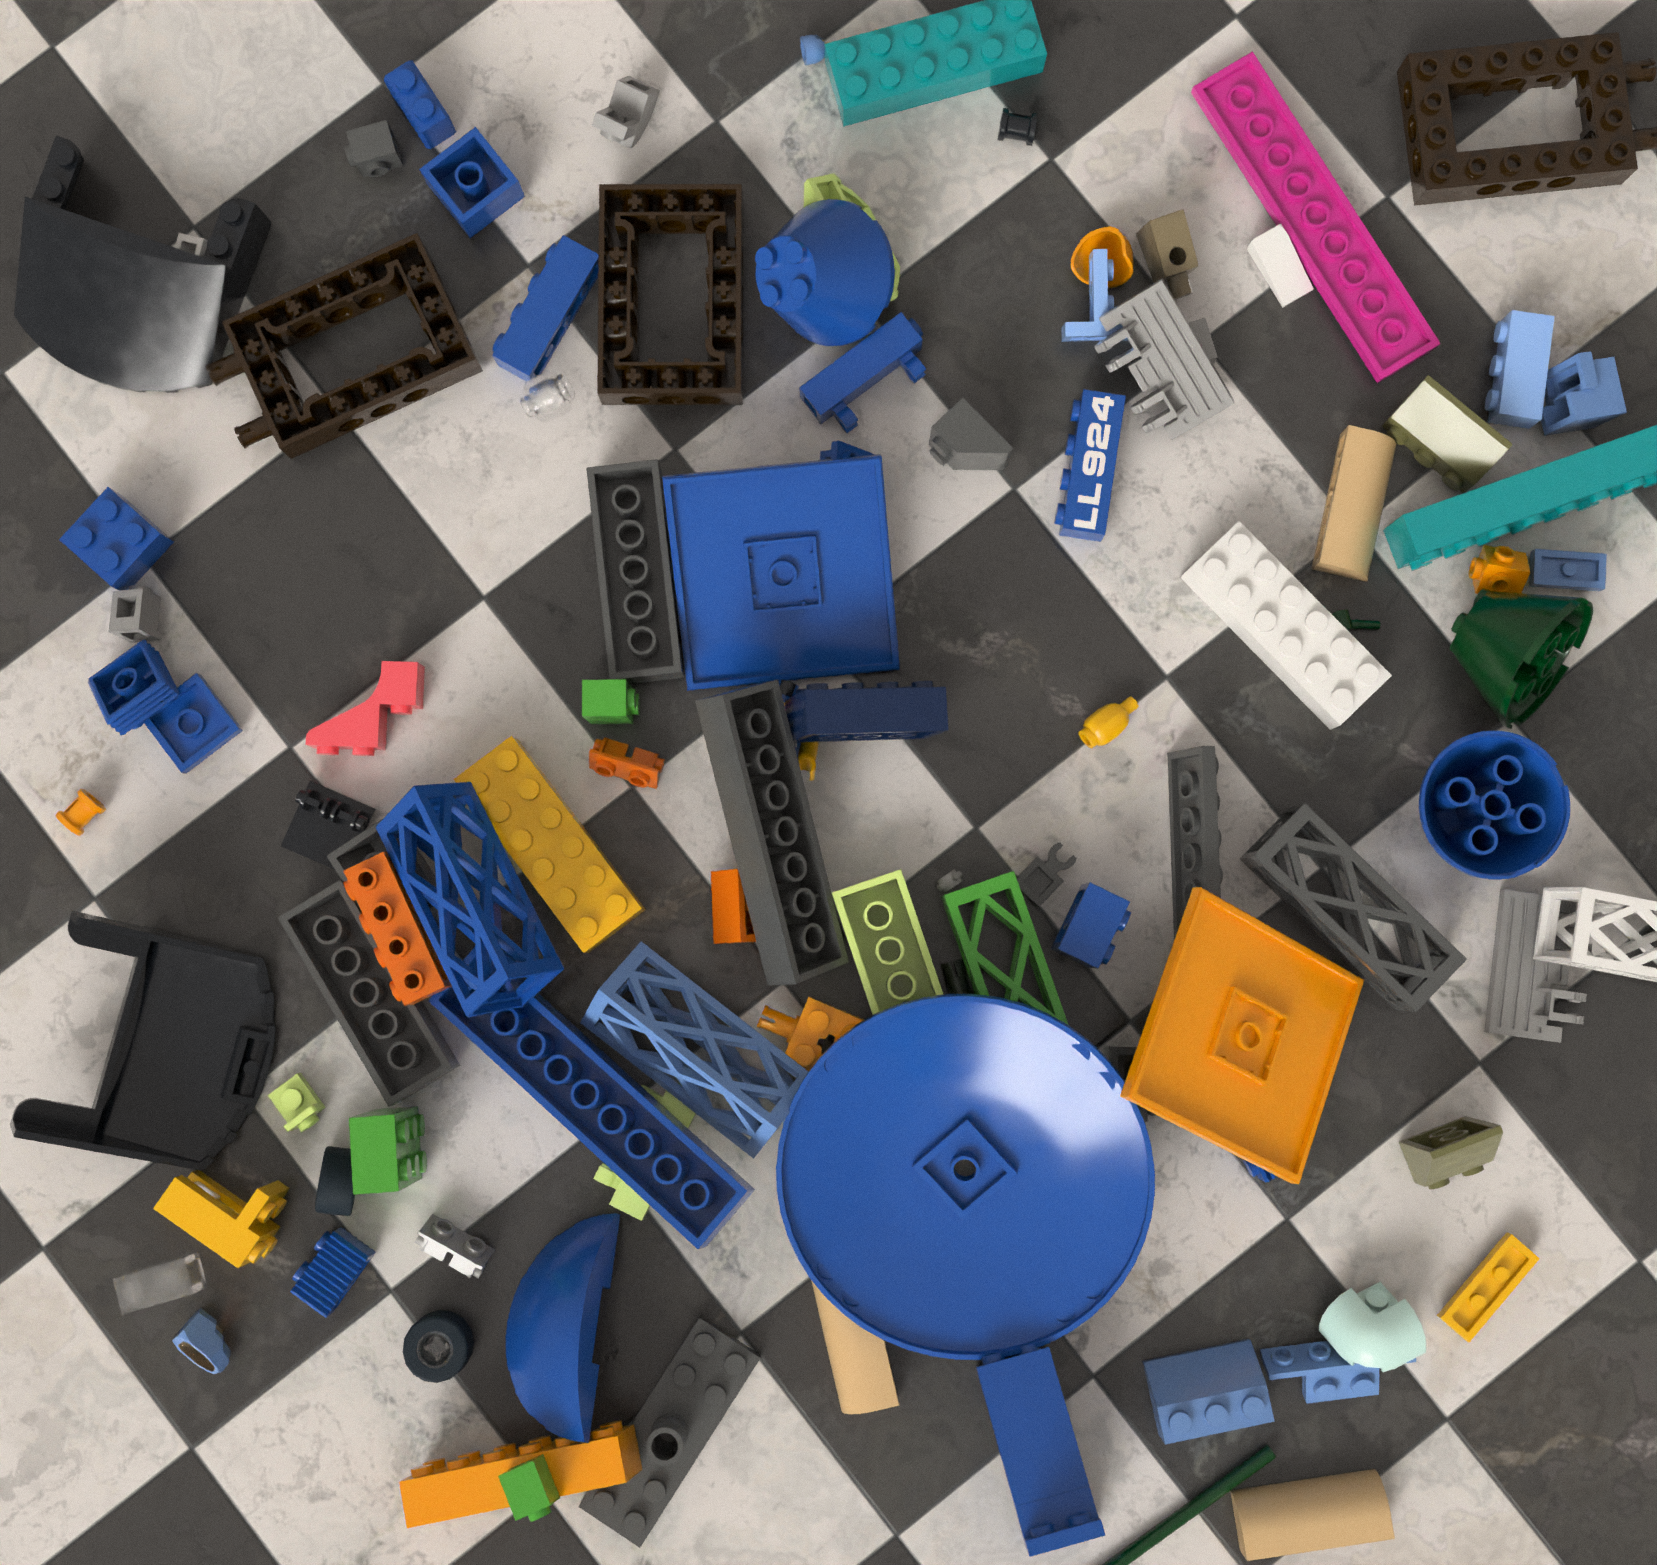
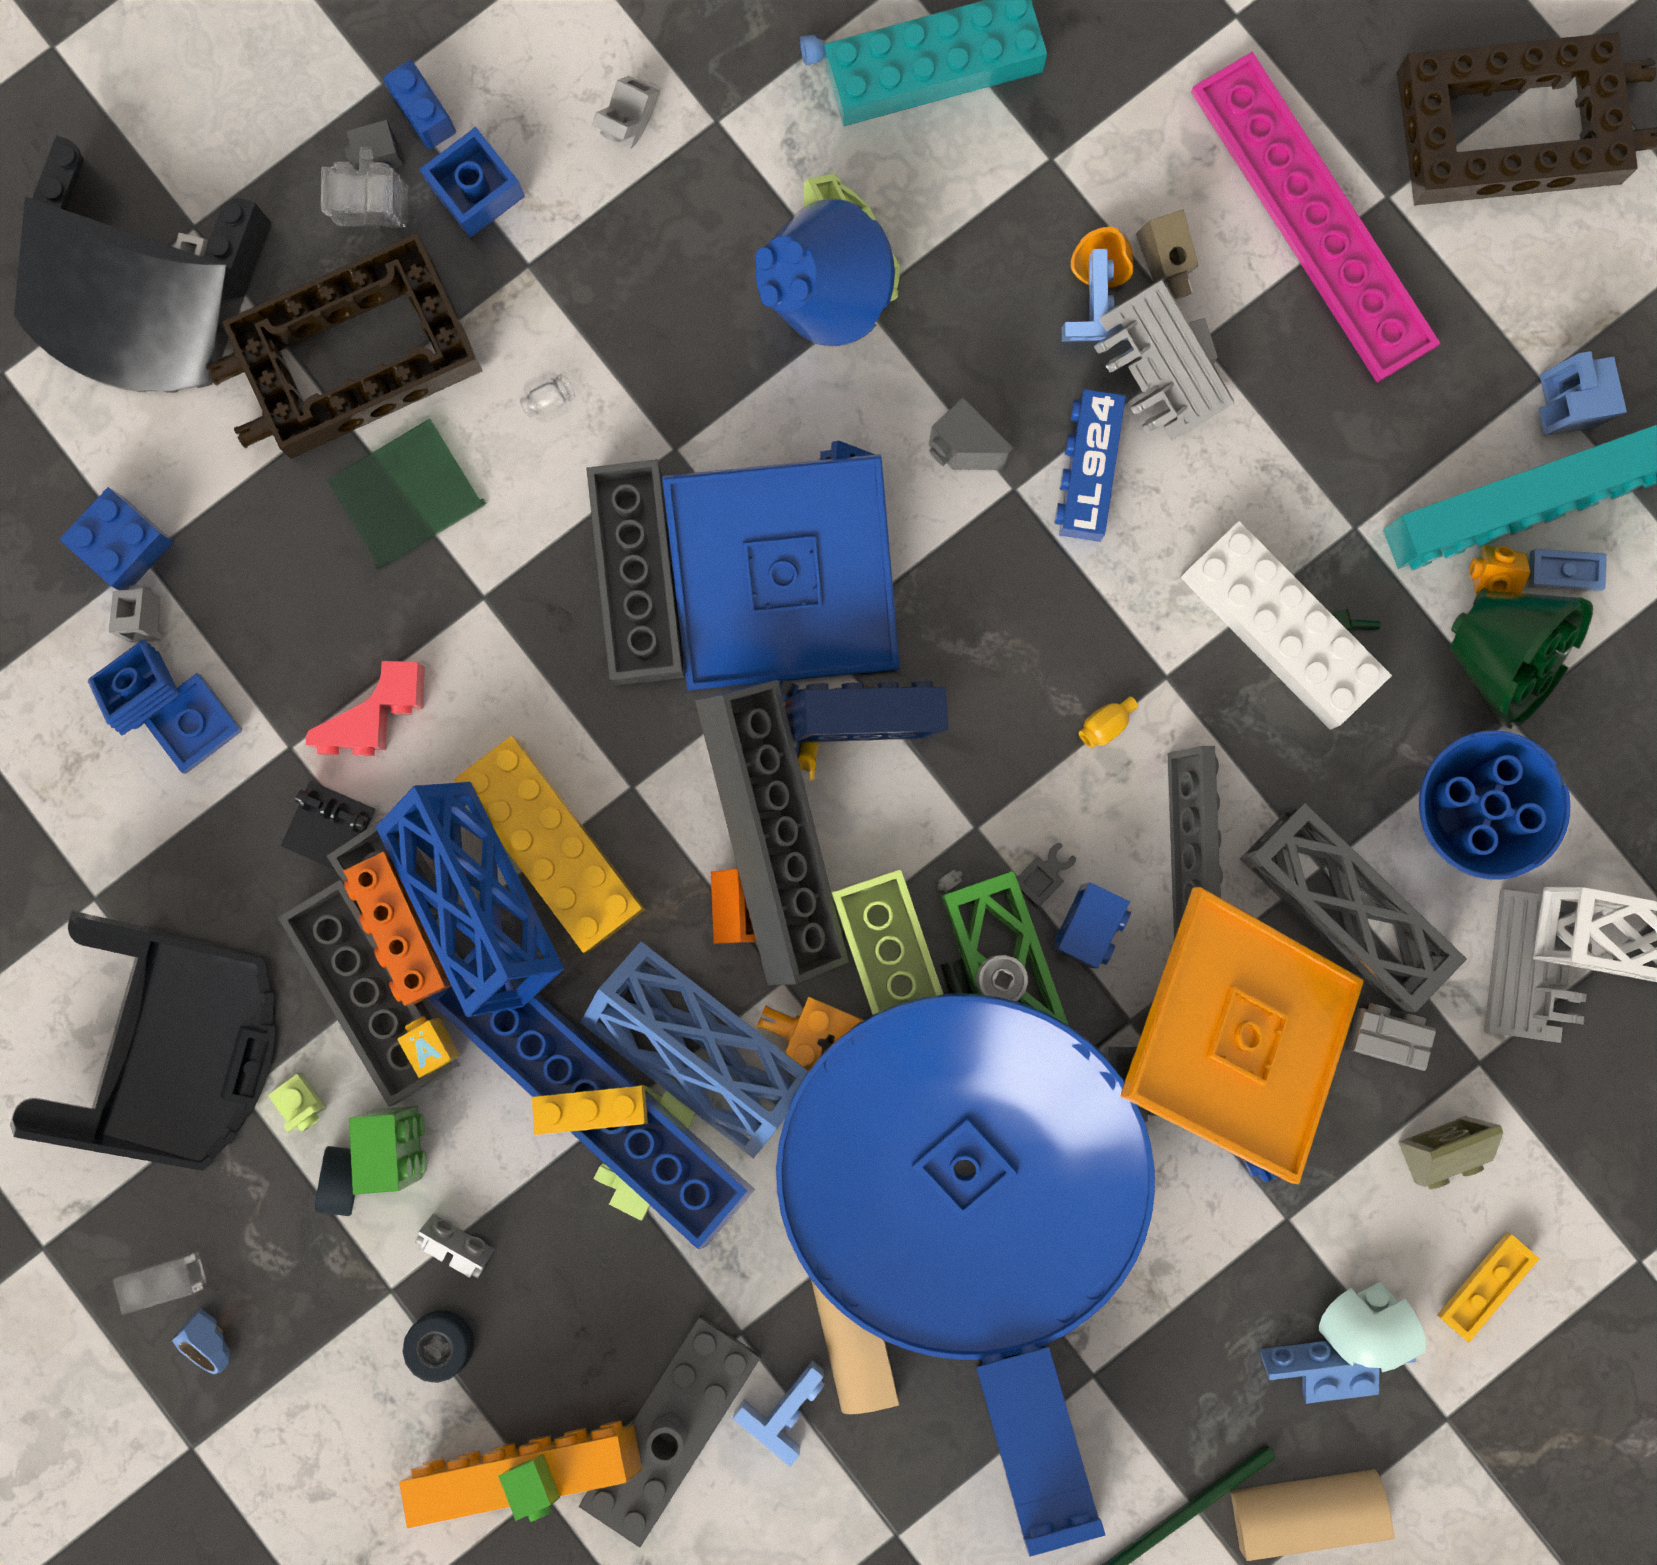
(80, 812): light orange bush -> none
(221, 1219): yellow brick -> none
(332, 1270): blue brick -> none
(364, 195): none -> clear brick
(405, 493): none -> clear green piece
(428, 1045): none -> yellow brick
(547, 310): blue brick -> none
(556, 1326): blue brick -> none
(589, 1110): none -> yellow plate
(609, 701): bright green brick -> none
(610, 759): orange hinge -> none
(669, 209): dark brown brick -> none
(784, 1415): none -> light blue bracket
(862, 368): blue brick -> none
(1002, 977): none -> light grey wheel
(1017, 126): black bush -> none
(1207, 1391): medium blue slope -> none
(1280, 265): white slope -> none
(1354, 503): tan brick -> none
(1391, 1038): none -> light grey brick
(1446, 435): slope -> none
(1519, 369): light blue brick -> none

